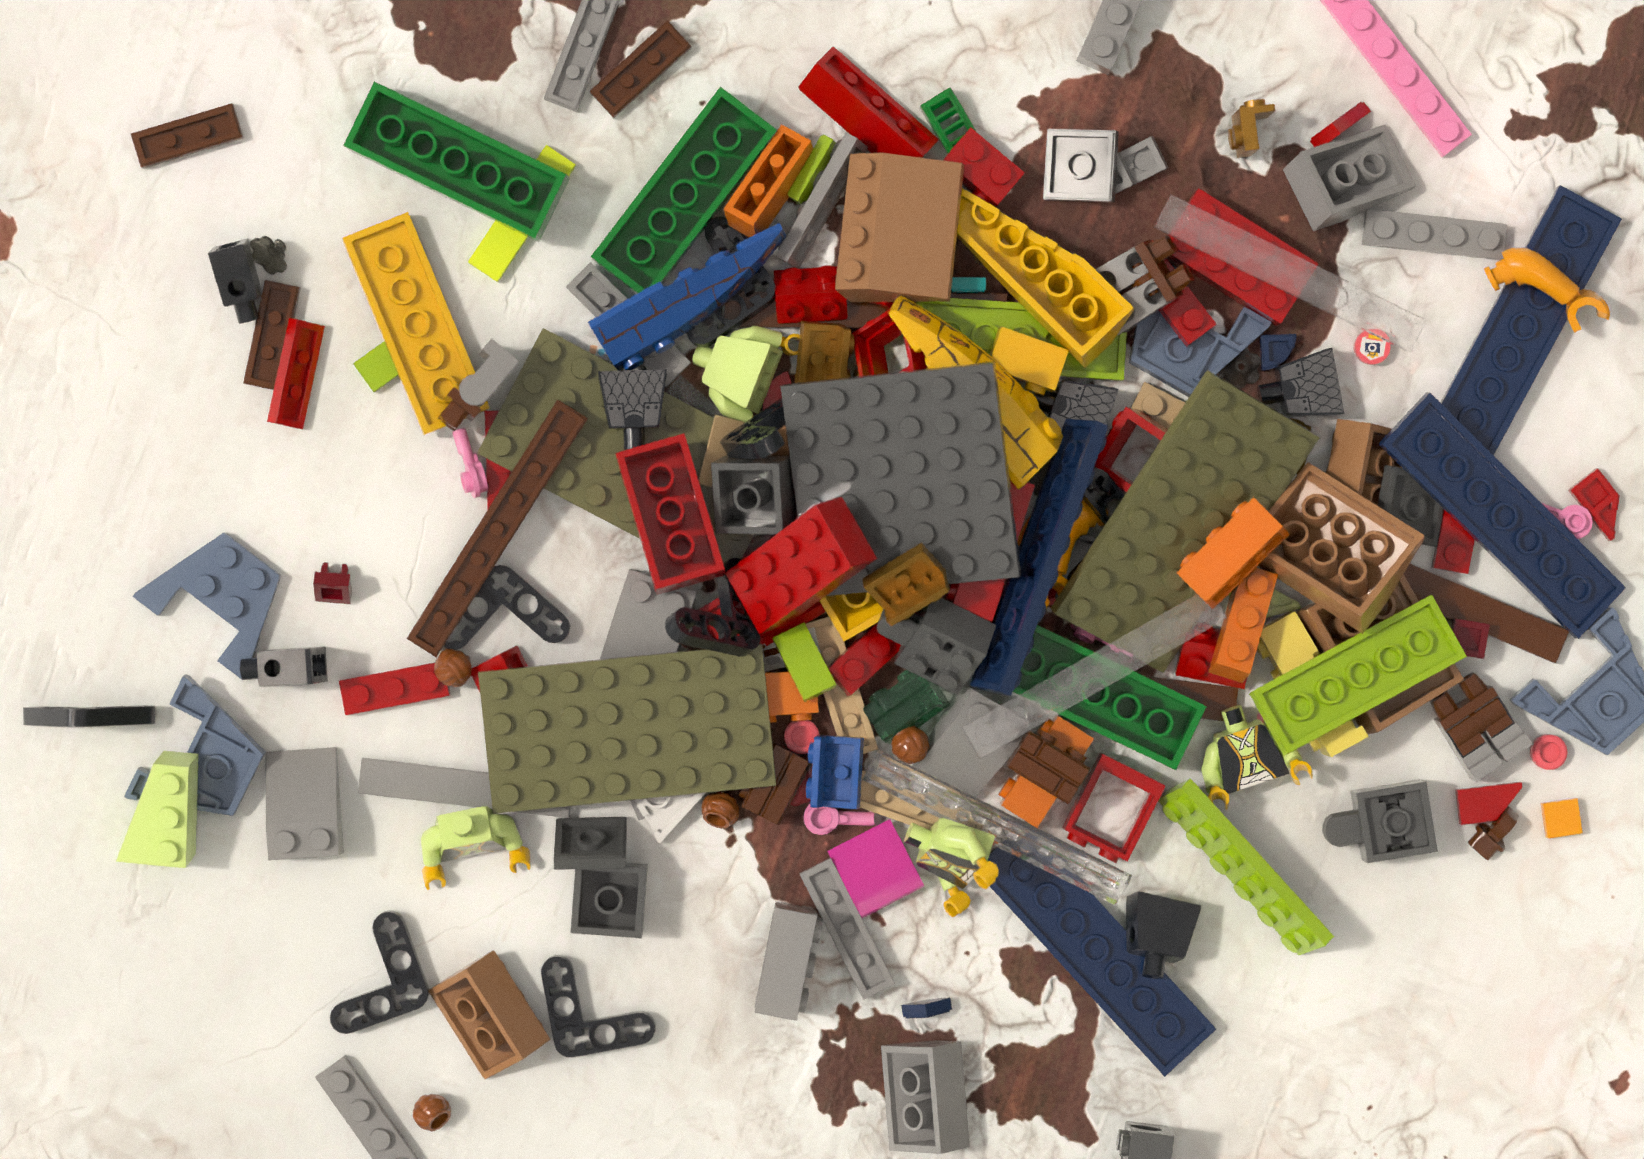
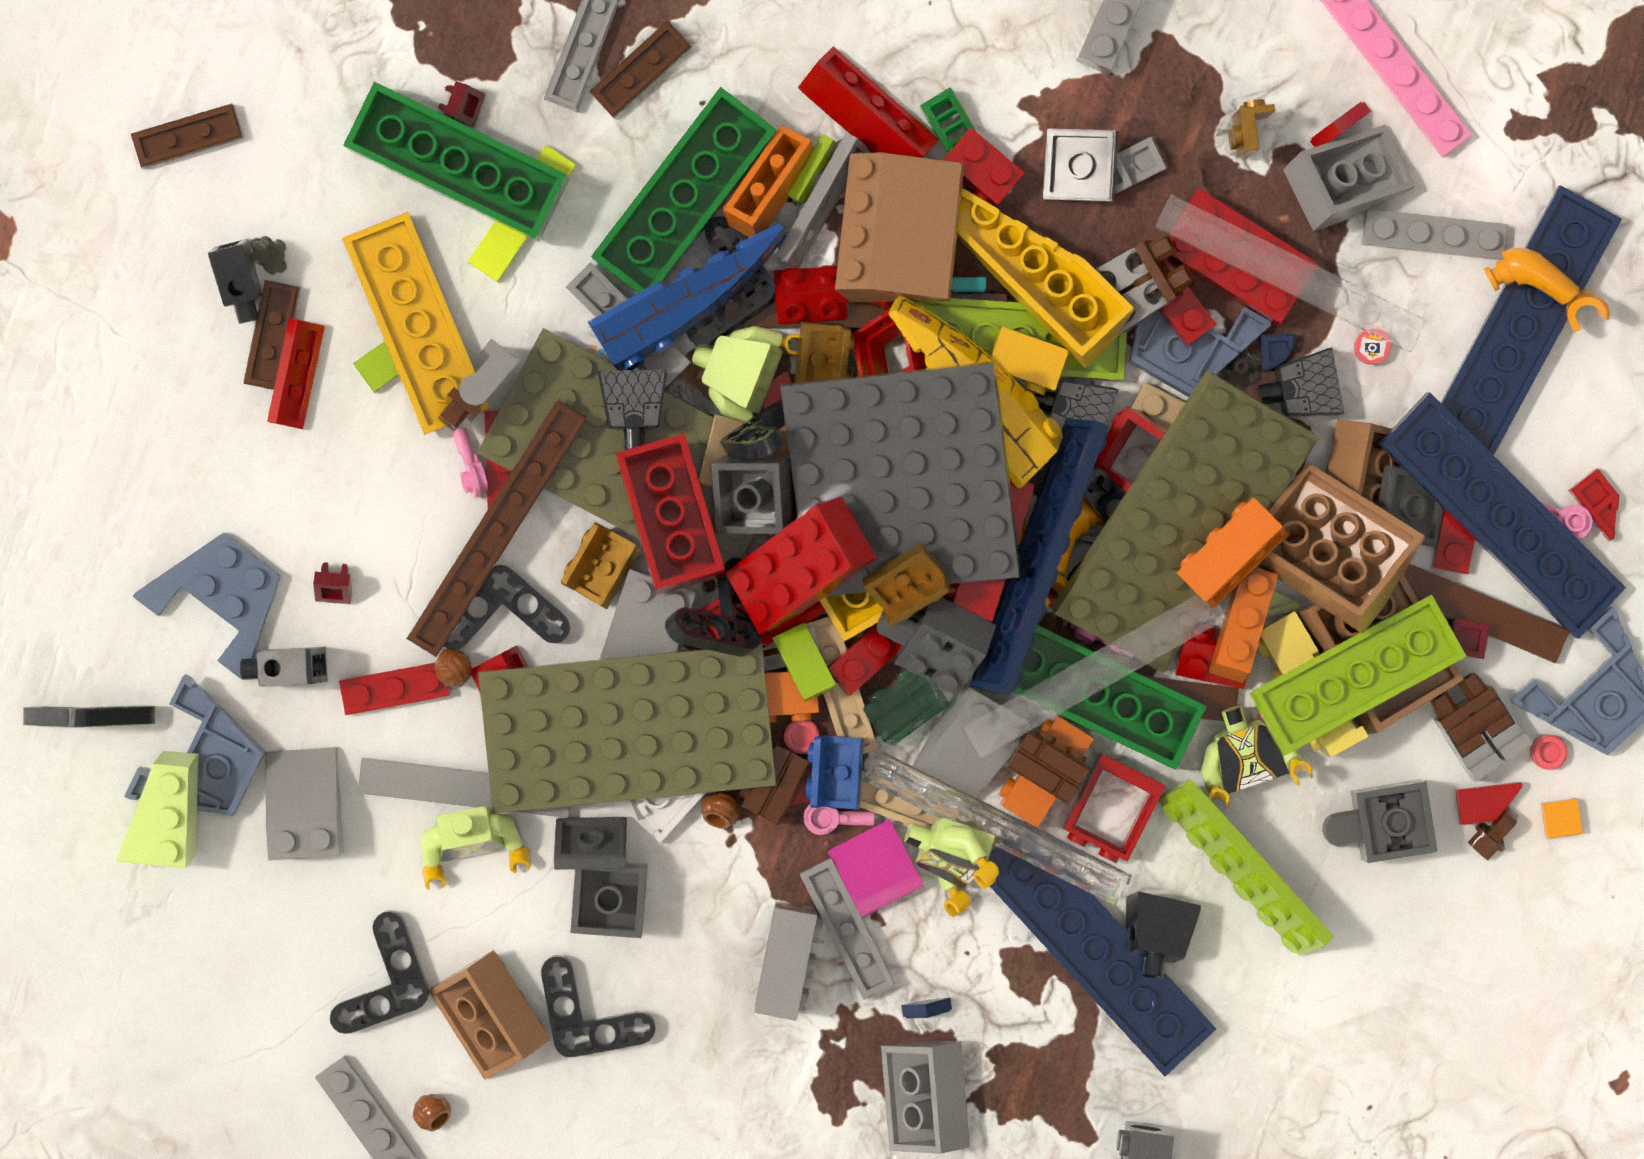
(463, 103): none -> dark red tile
(600, 564): none -> pearl gold bracket
(910, 745): dark orange piece -> none

